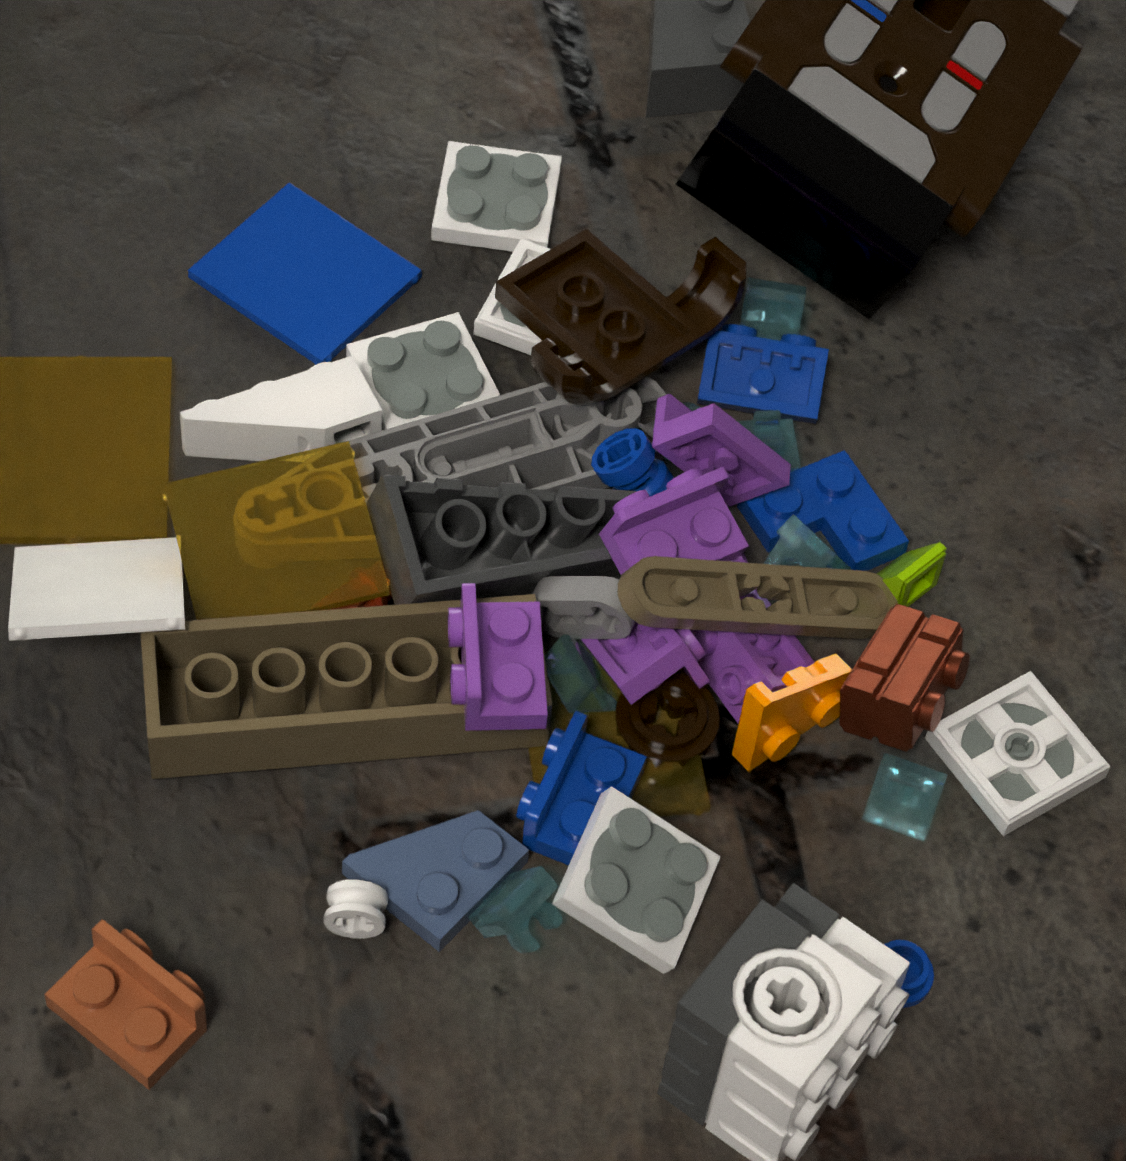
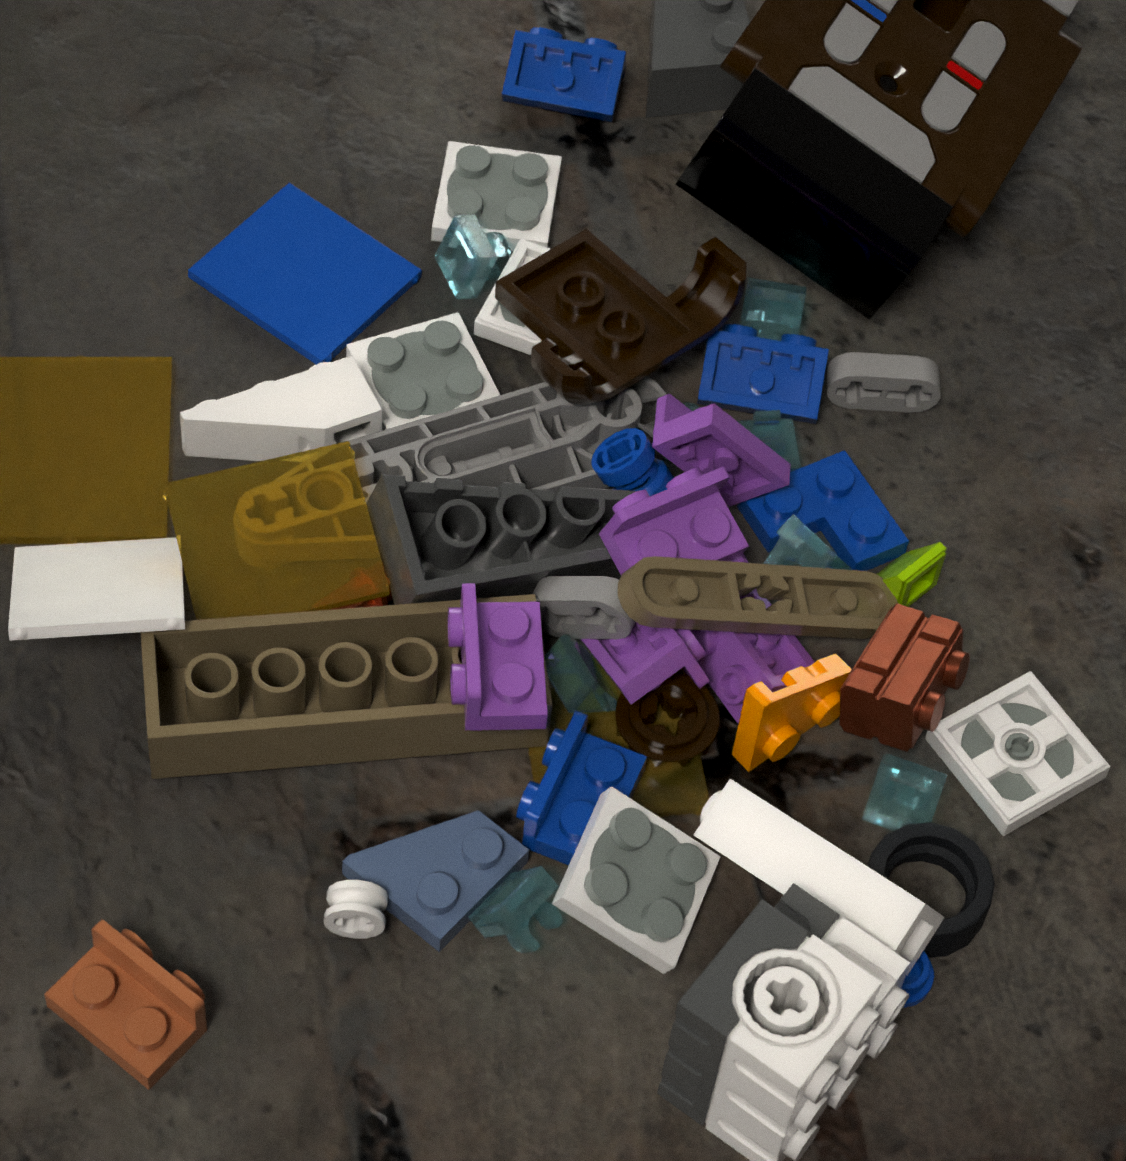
(470, 256): none -> clear light blue tile
(564, 74): none -> blue bracket
(789, 853): none -> white brick
(883, 382): none -> light grey beam
(955, 854): none -> black tyre

